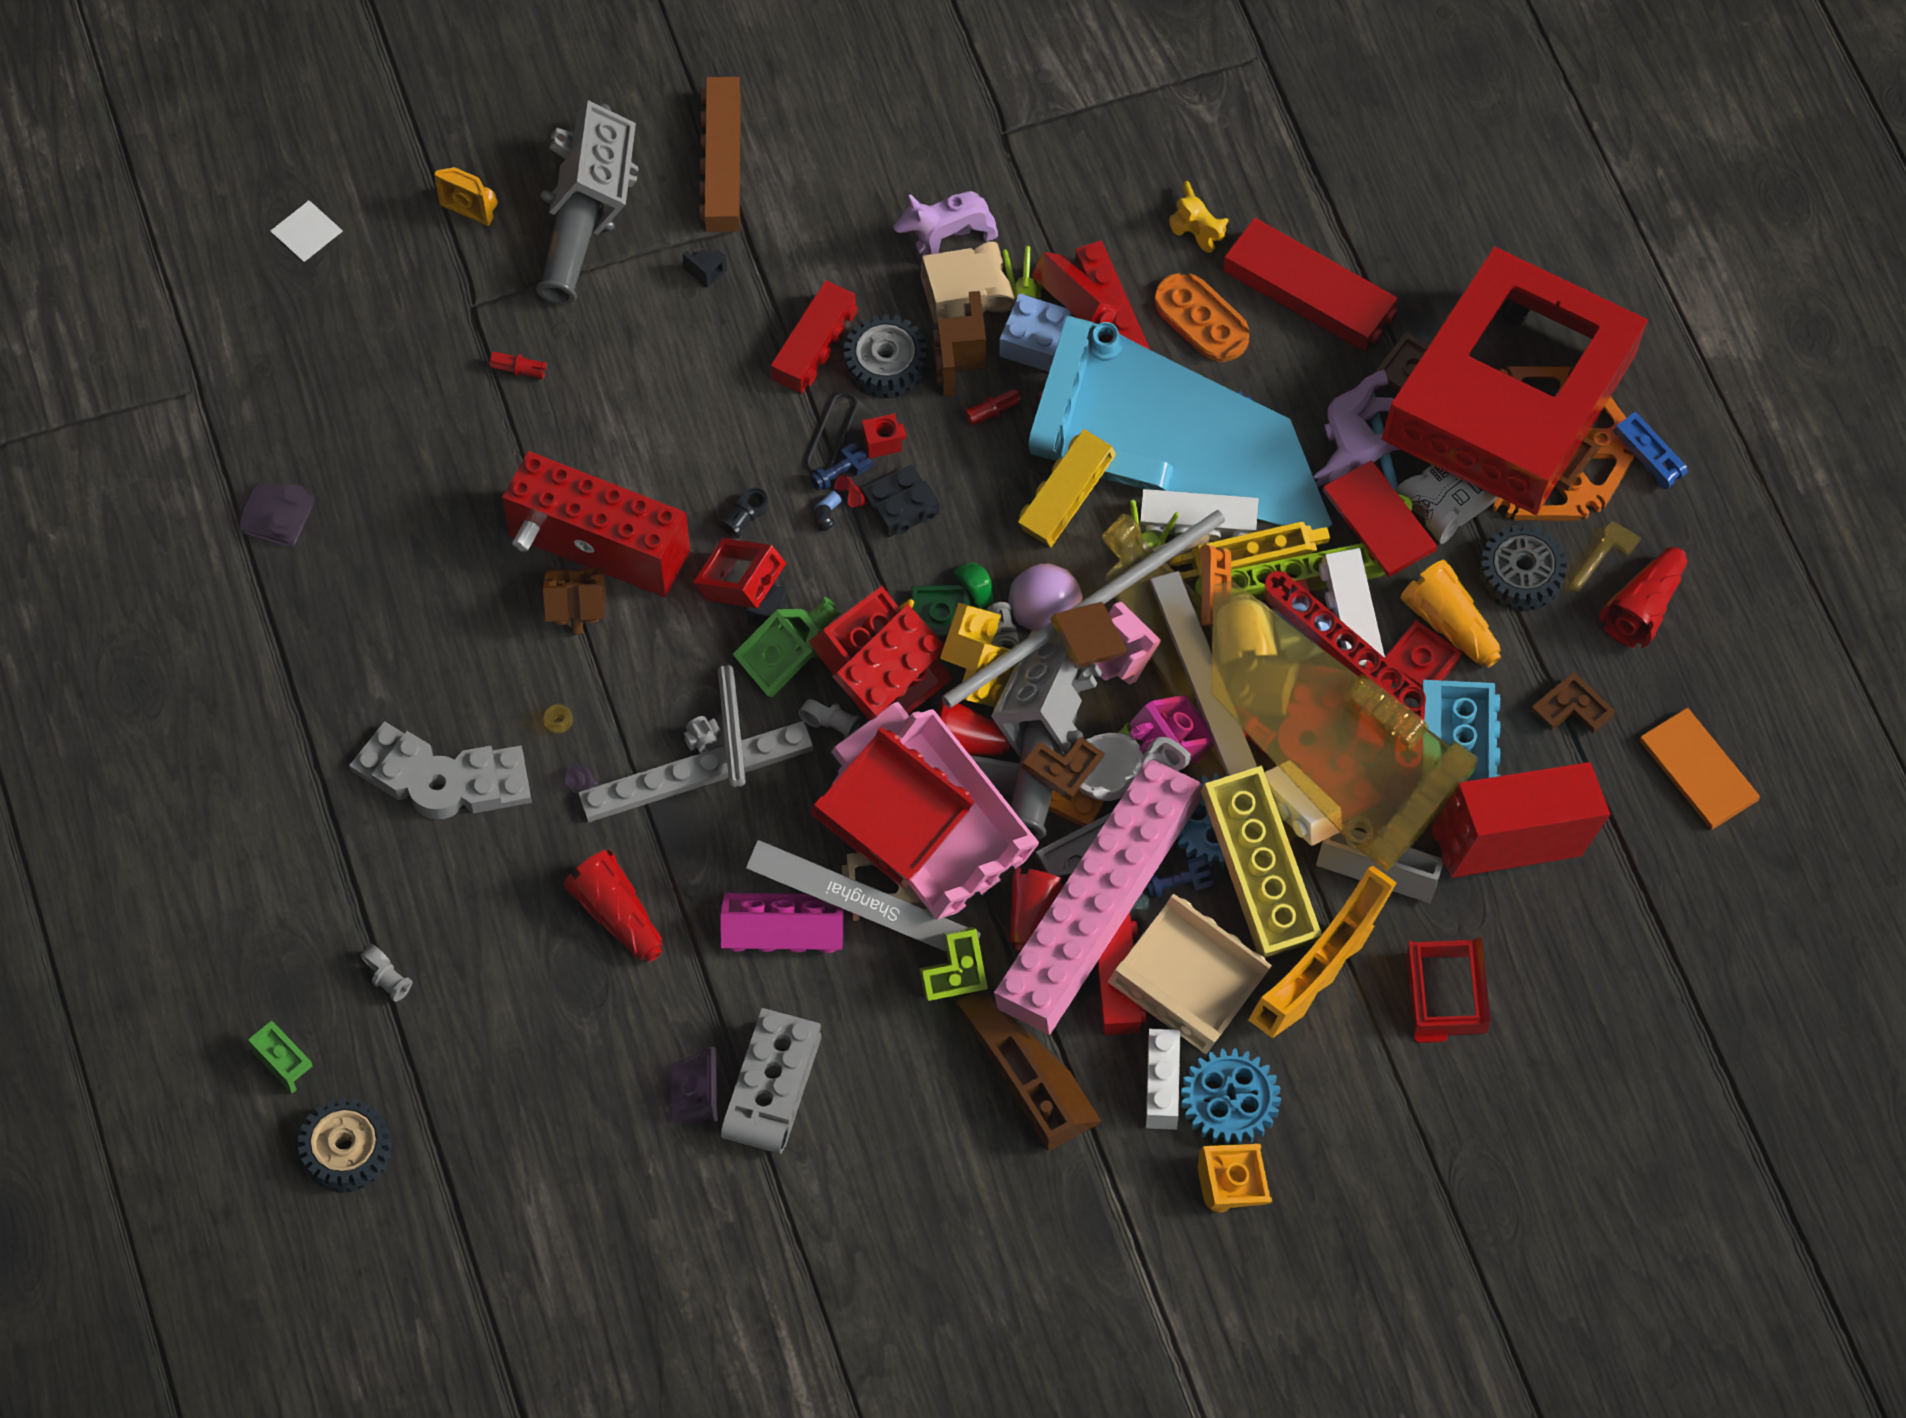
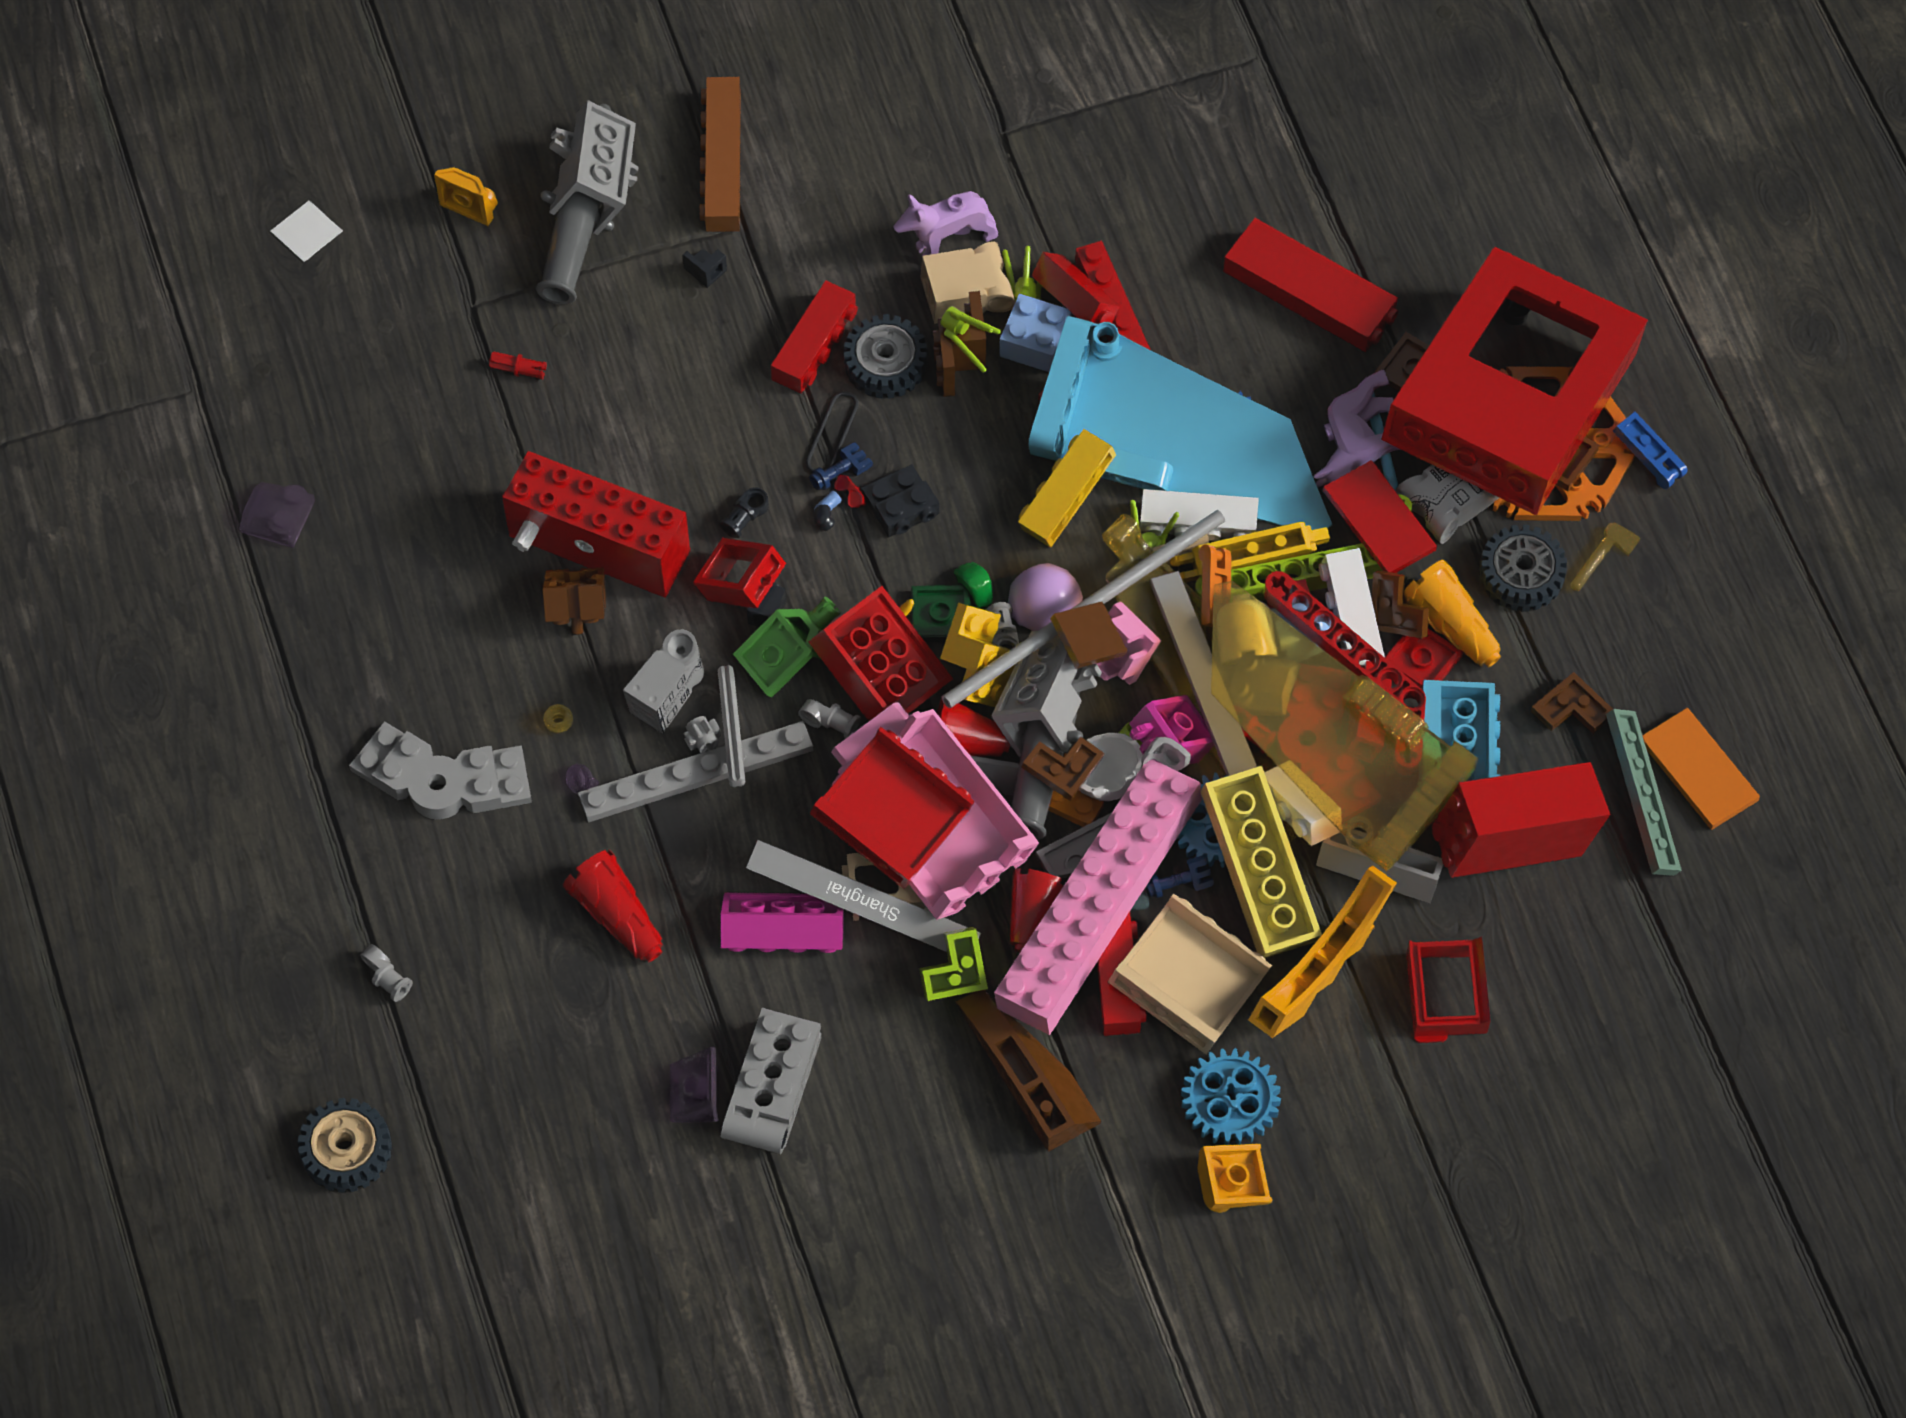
(279, 1055): bright green panel -> none
(665, 680): none -> light grey piece
(880, 446): red brick -> none
(889, 662): red plate -> none
(959, 322): none -> lime plant
(992, 407): red axle -> none
(1163, 1079): white brick -> none
(1195, 218): yellow animal -> none
(1202, 317): orange tile -> none
(1391, 612): none -> reddish brown plate
(1639, 607): red cone -> none
(1643, 792): none -> sand green plate

